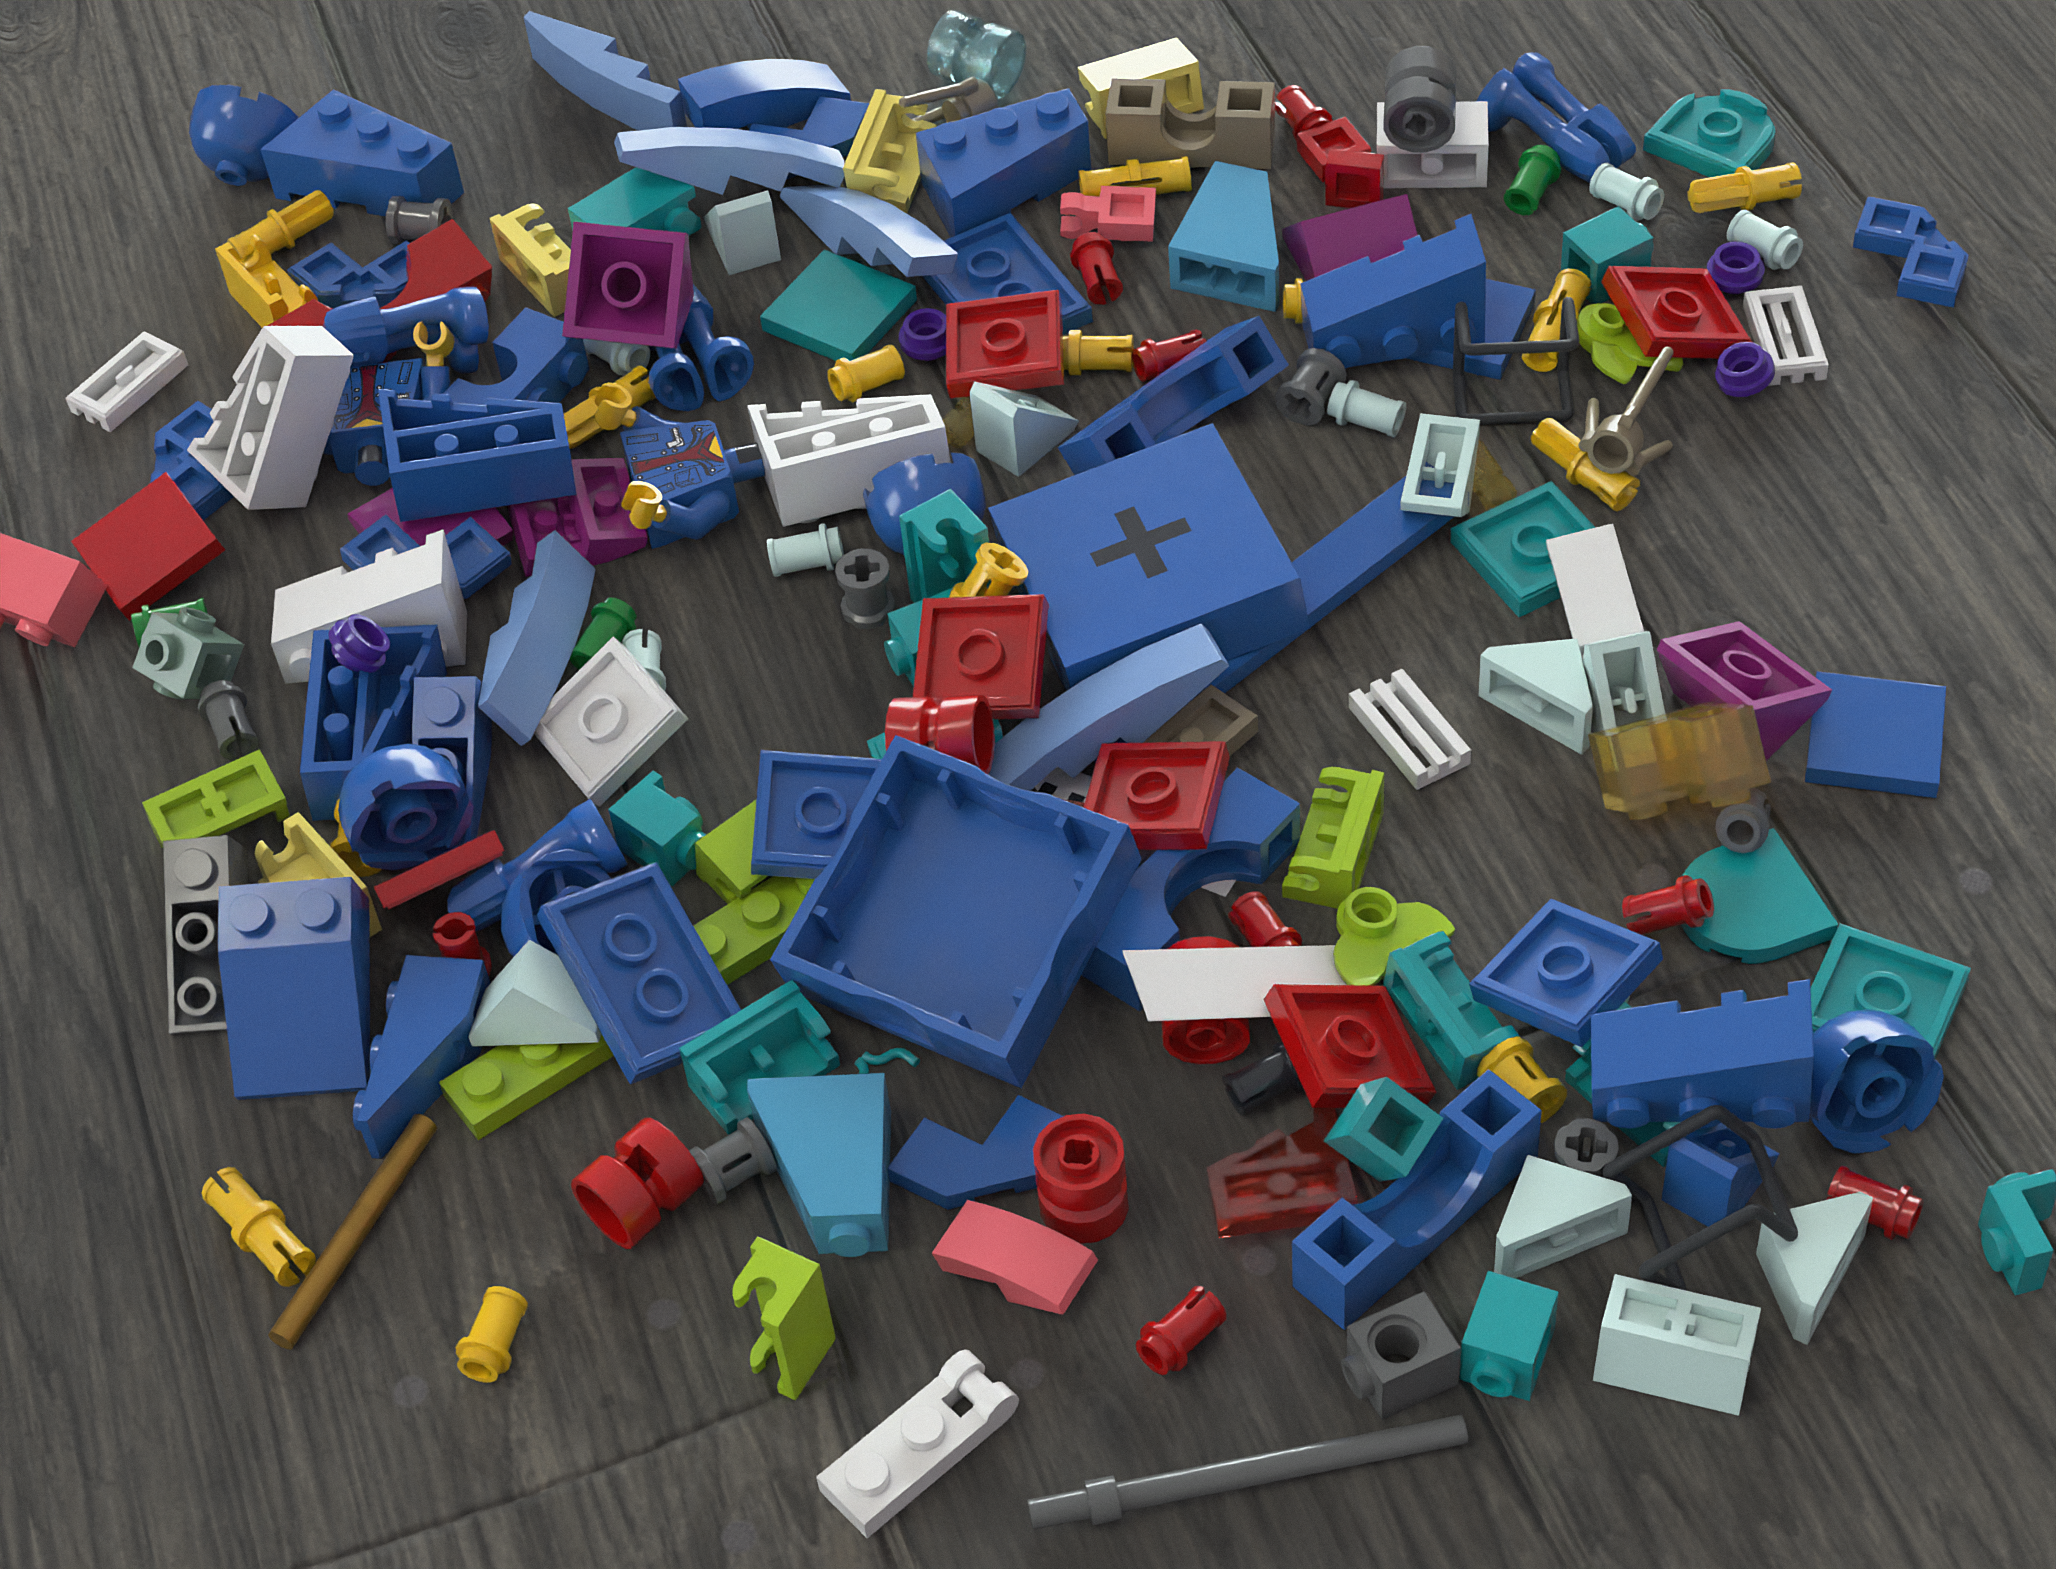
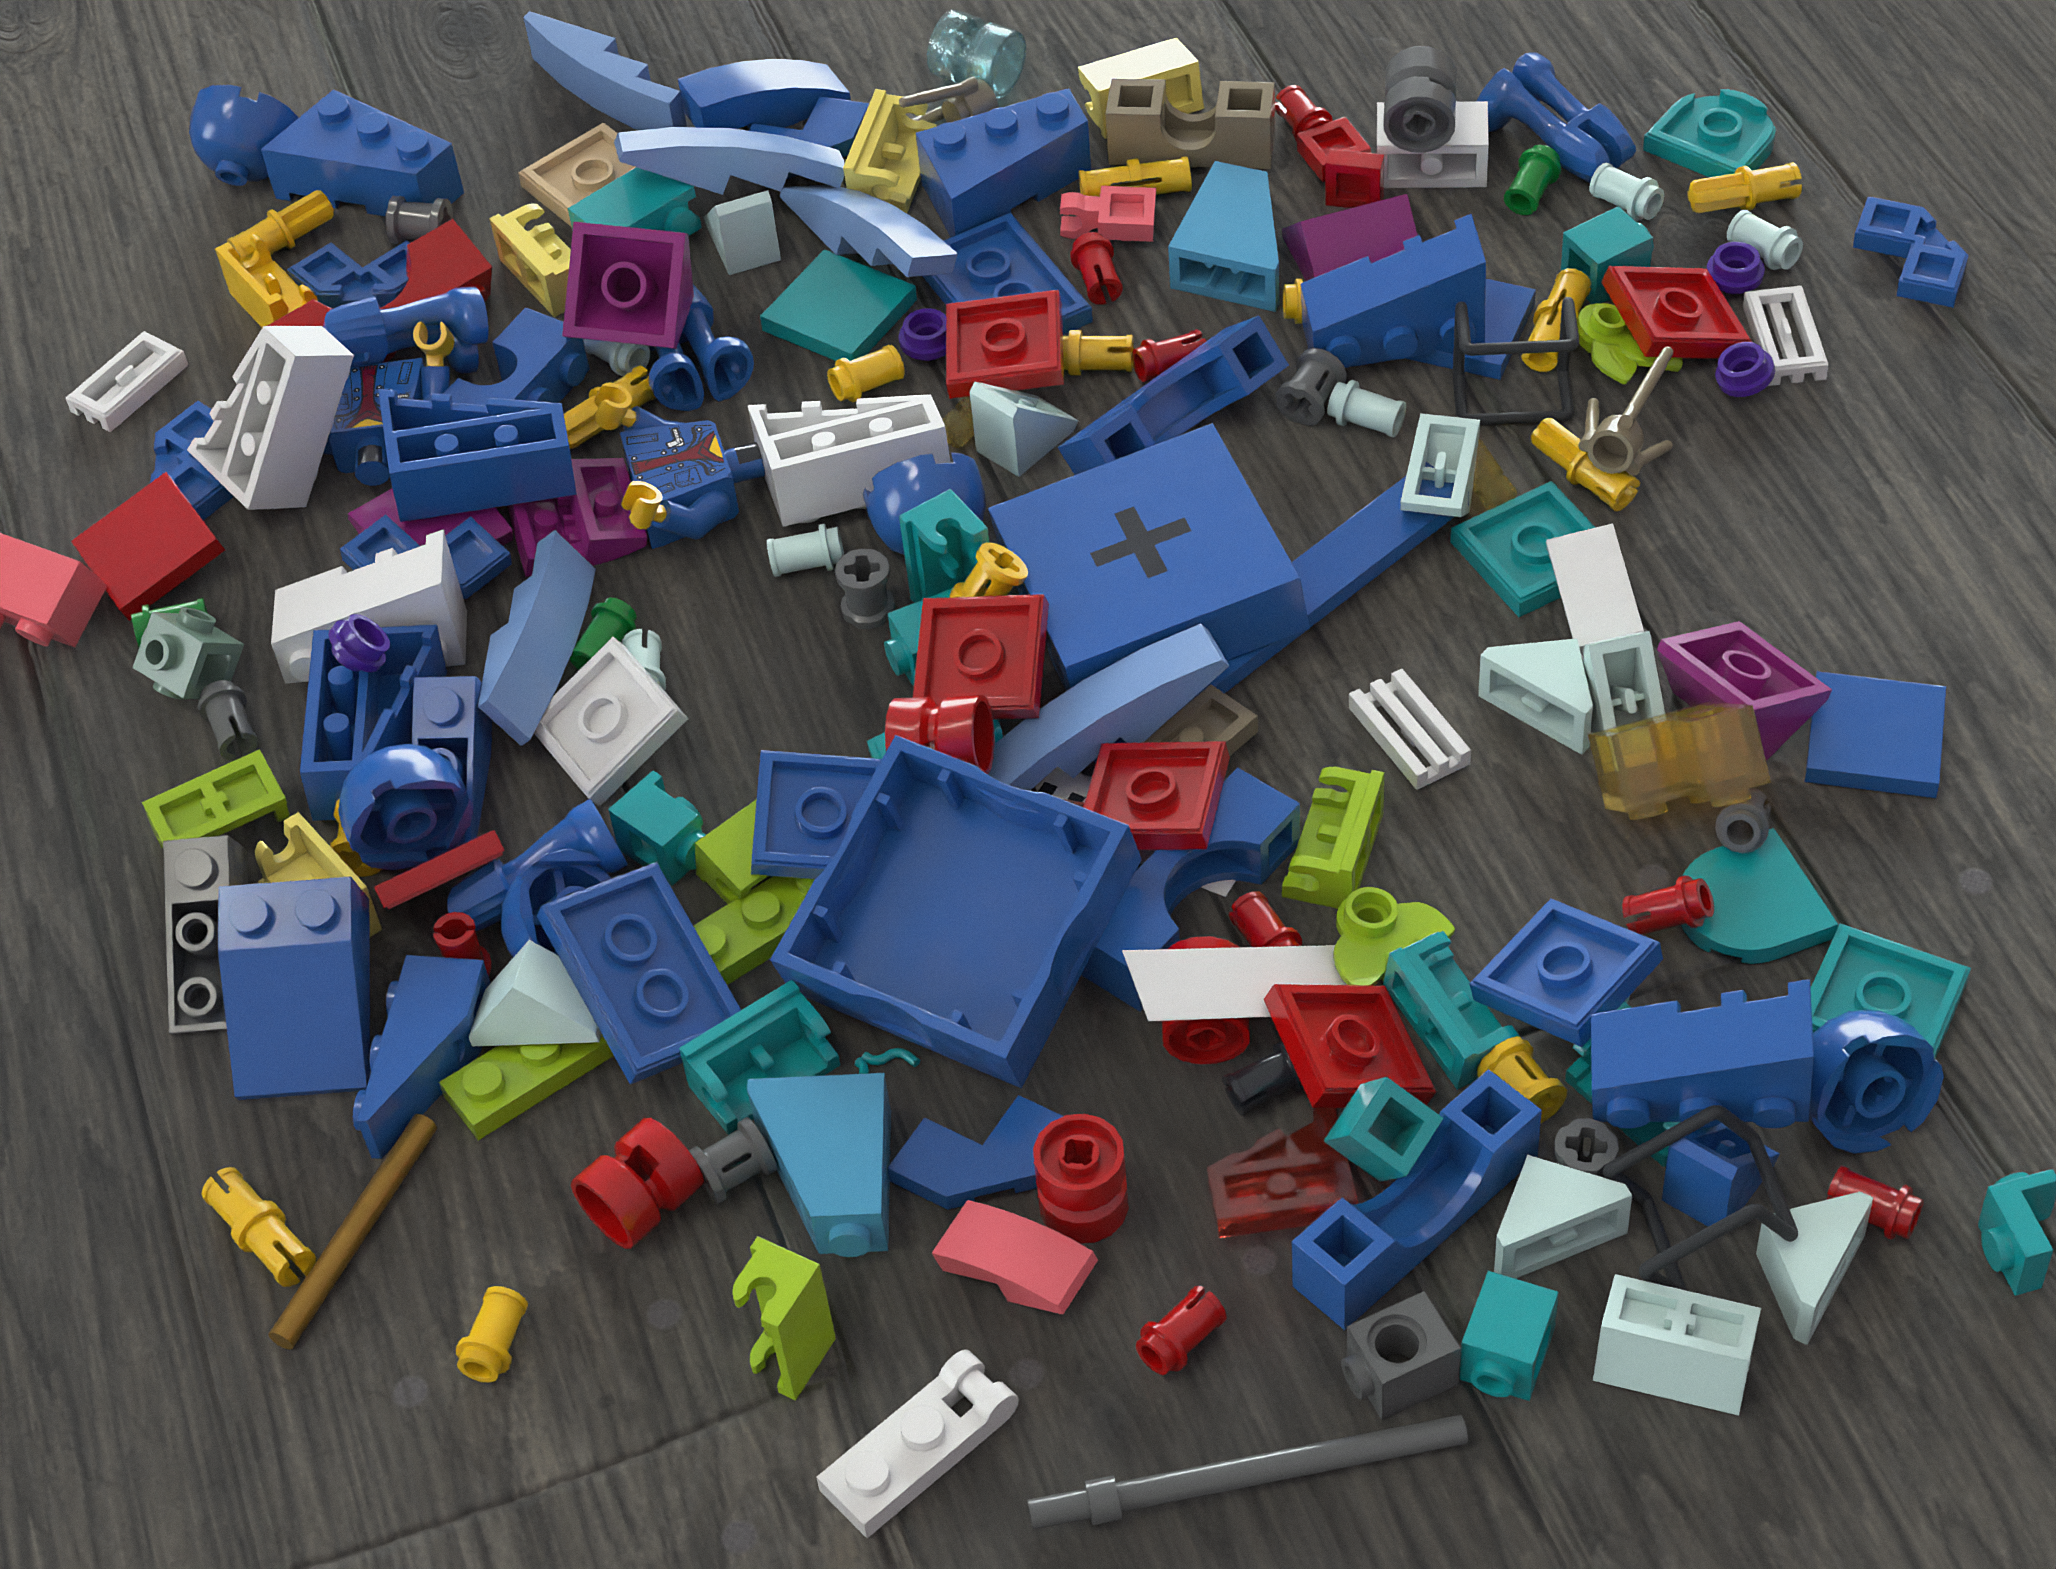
(574, 171): none -> tan tile

